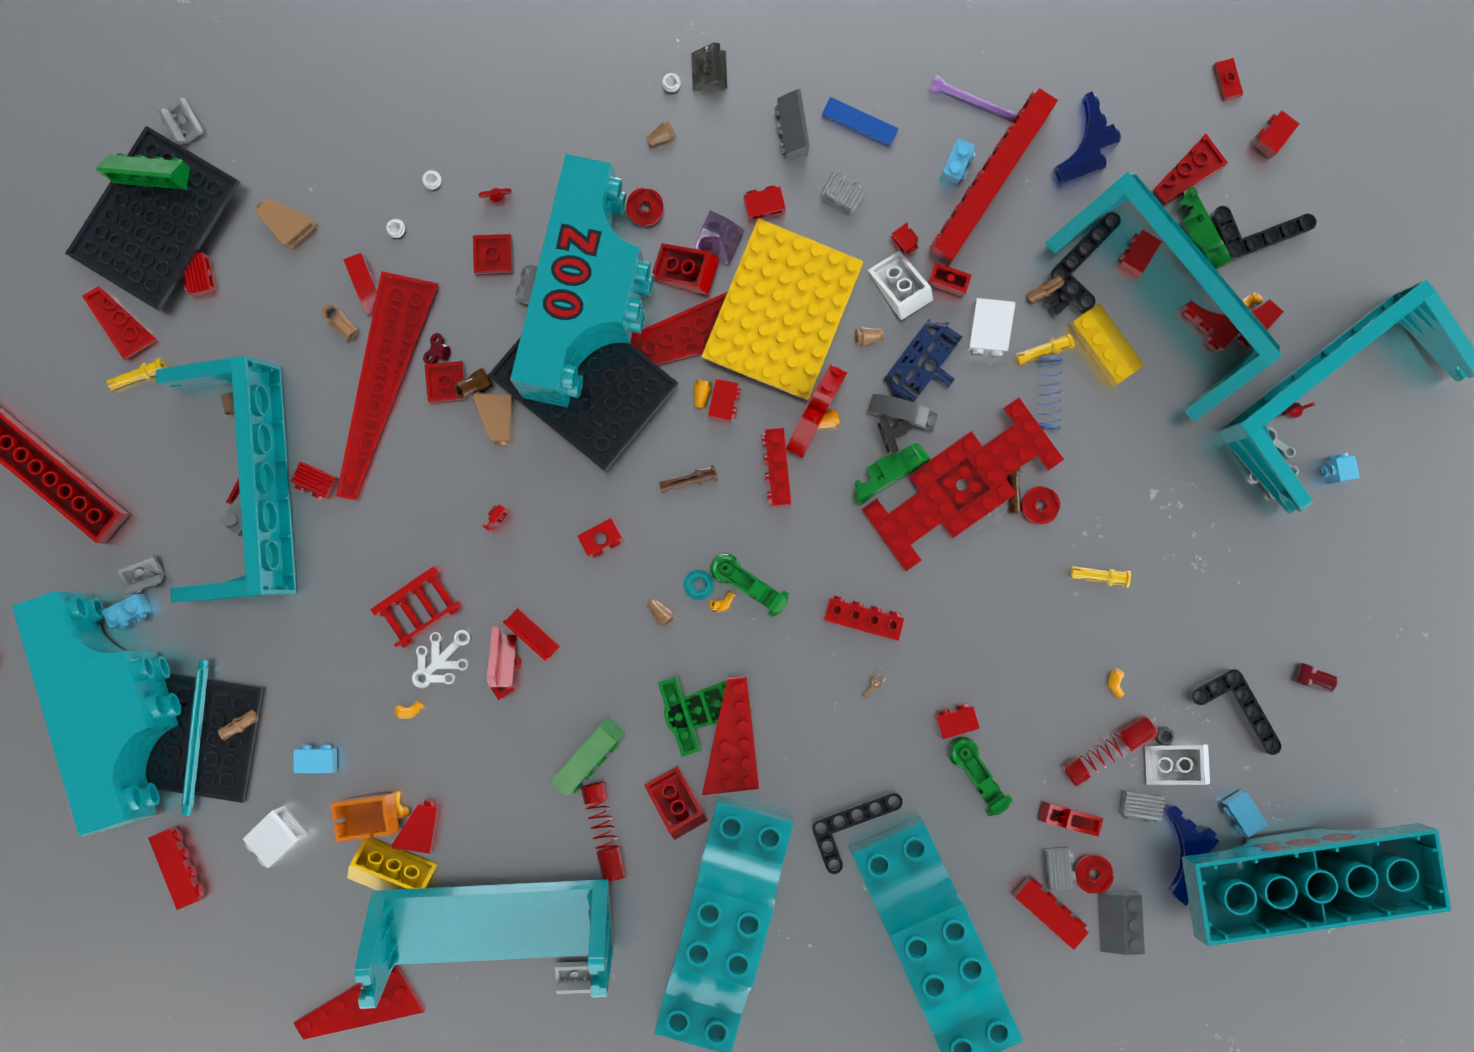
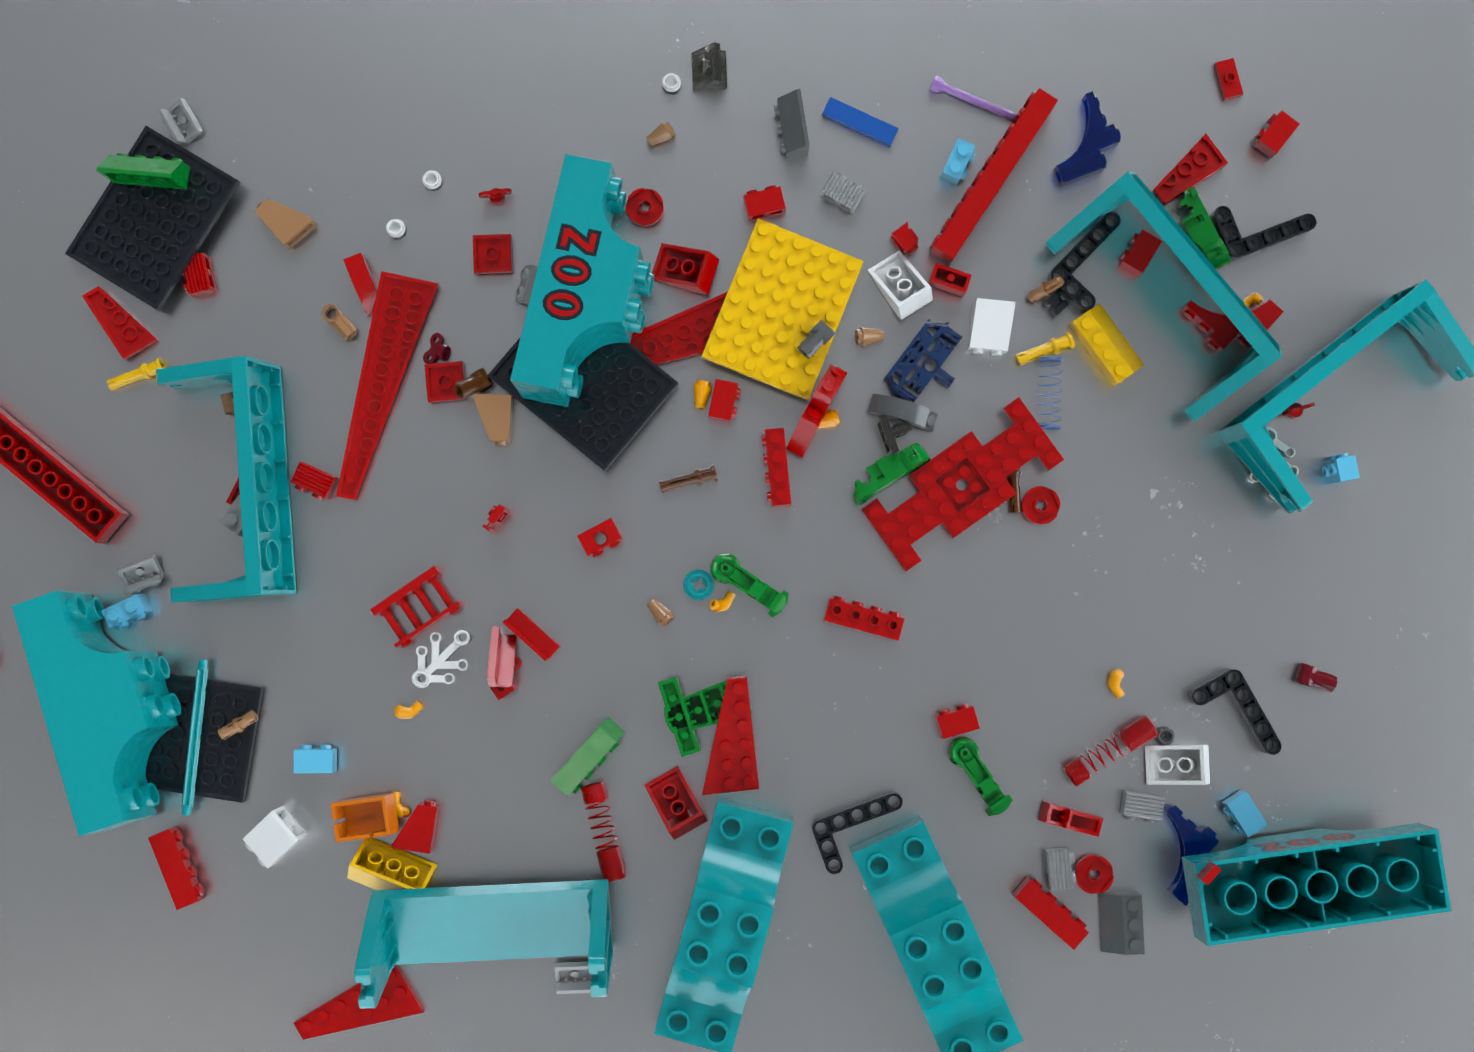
(719, 237): clear purple slope -> none
(818, 336): none -> dark grey piece
(874, 684): medium nougat hand -> none
(1110, 577): yellow pin -> none
(1208, 873): none -> red tile

